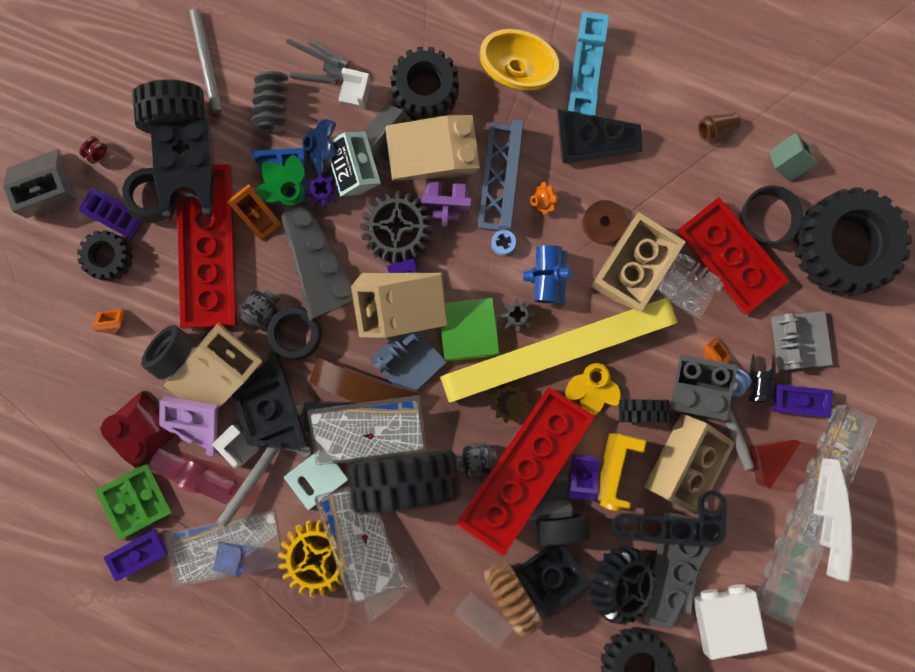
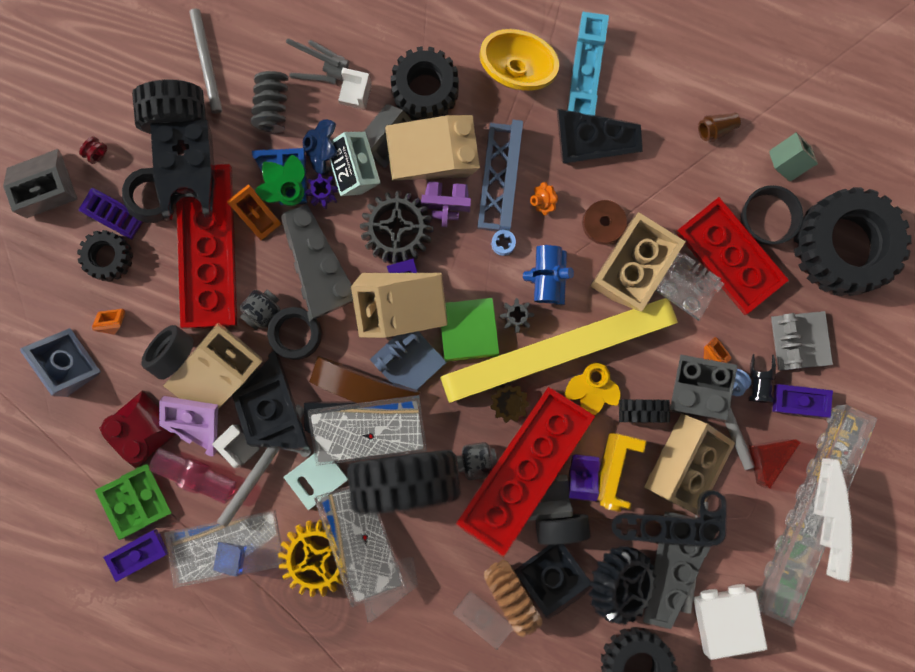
(61, 363): none -> sand blue slope

